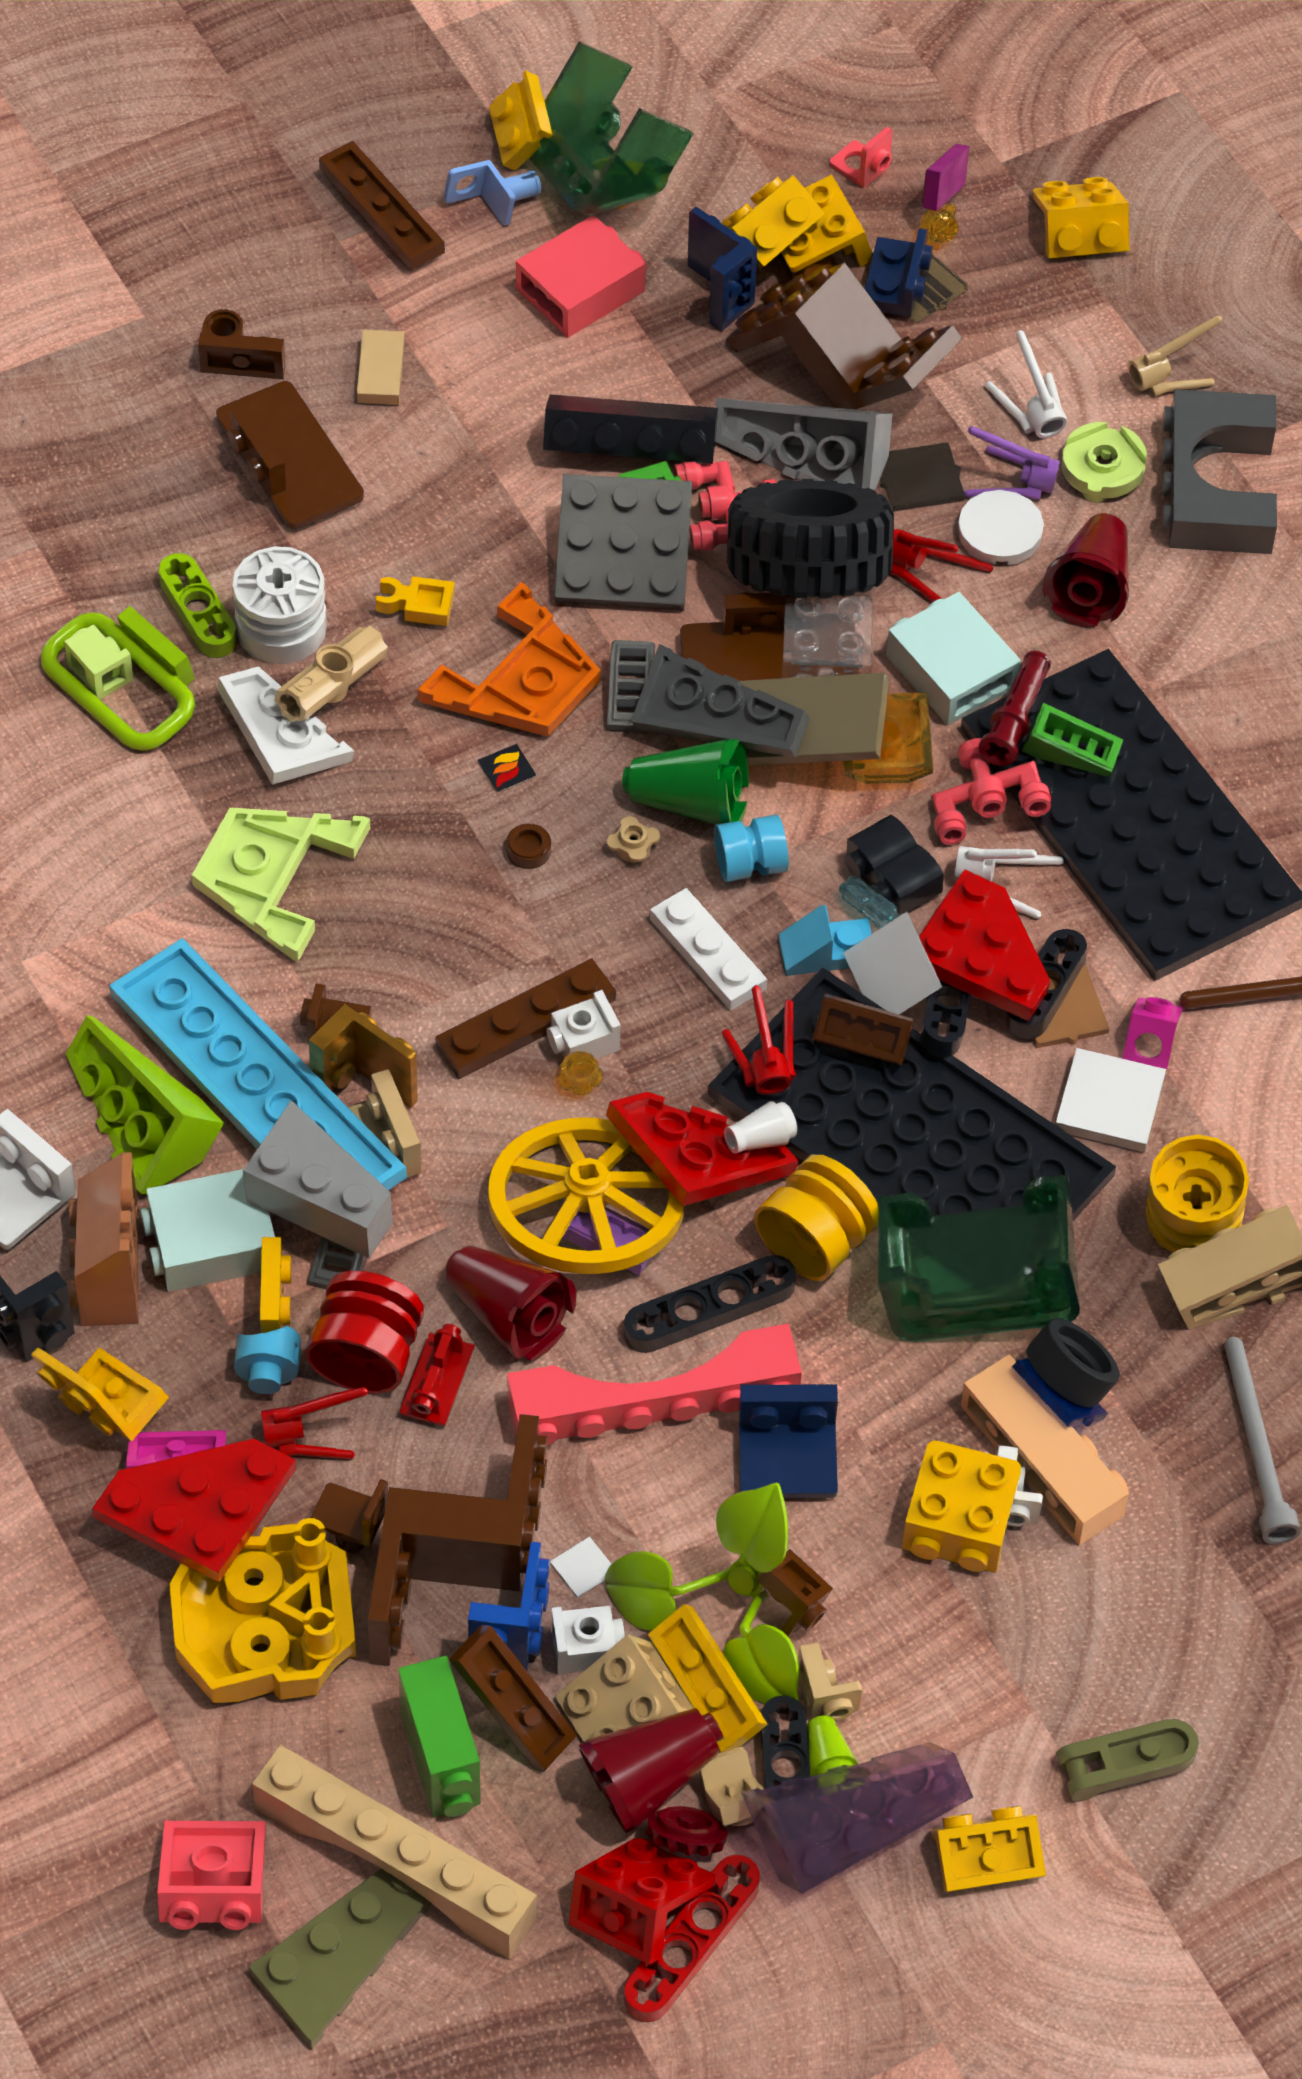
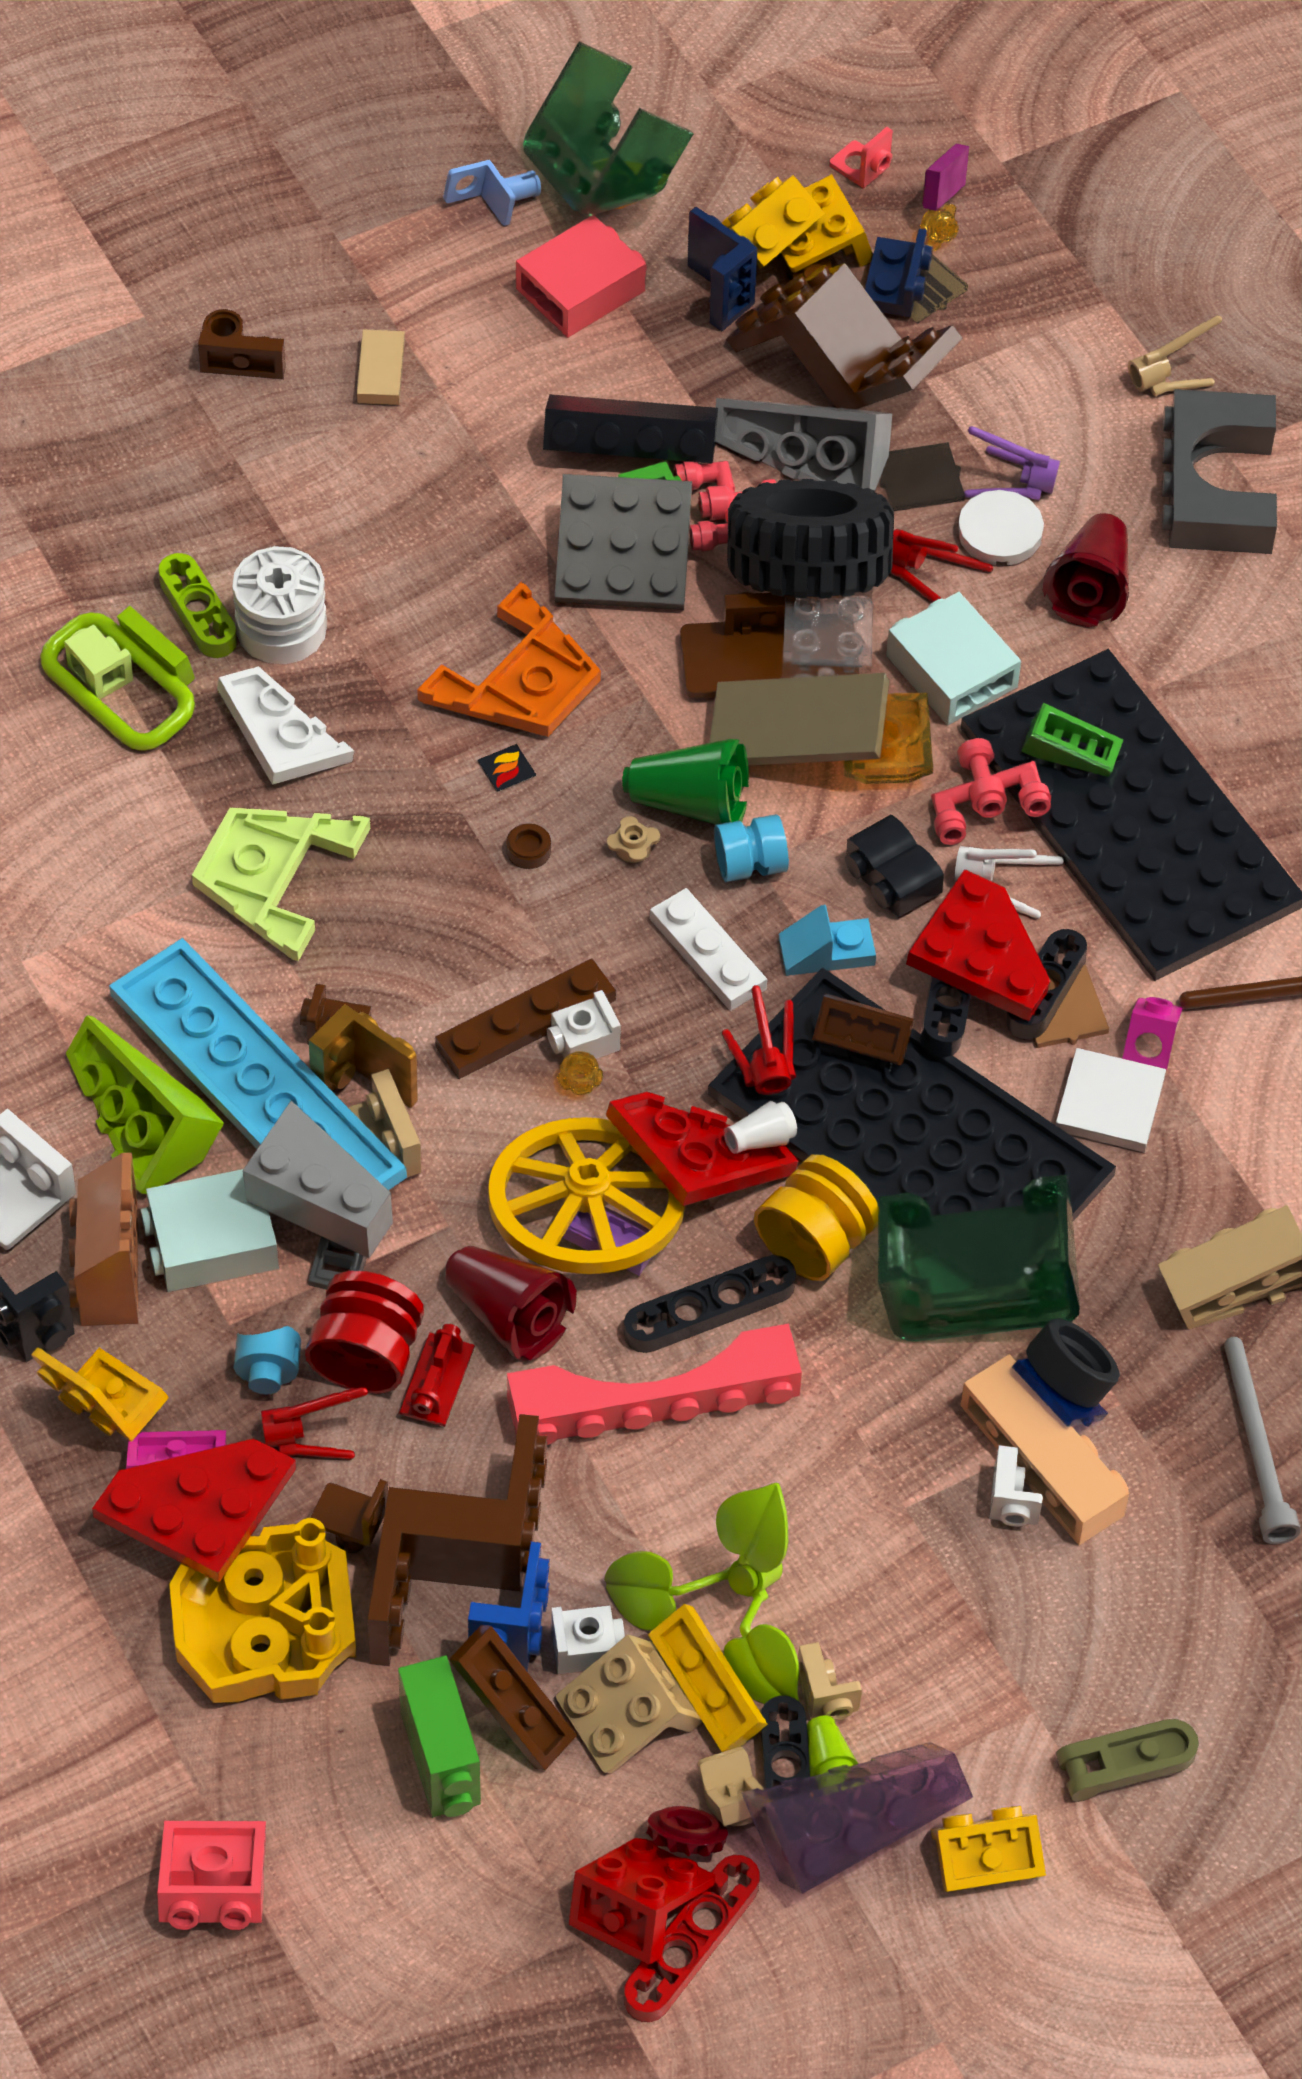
(275, 1272): yellow plate -> none
(289, 454): reddish brown bracket -> none
(331, 673): tan piece -> none
(332, 1955): olive wing -> none
(381, 205): reddish brown plate -> none
(422, 601): yellow plate -> none
(460, 1886): tan arch -> none
(520, 120): yellow plate -> none
(582, 1566): white sticker -> none
(627, 659): dark grey slope -> none
(650, 1762): dark red cone -> none
(704, 706): dark grey wing -> none
(789, 1439): dark blue bracket -> none
(798, 1590): reddish brown bracket -> none
(865, 901): clear light blue piece -> none
(893, 966): white sticker -> none
(961, 1506): yellow bracket -> none
(1011, 720): dark red pin -> none
(1044, 410): white plant -> none
(1083, 217): yellow bracket -> none
(1103, 480): yellowish green plate -> none
(1199, 1174): yellow wheel -> none

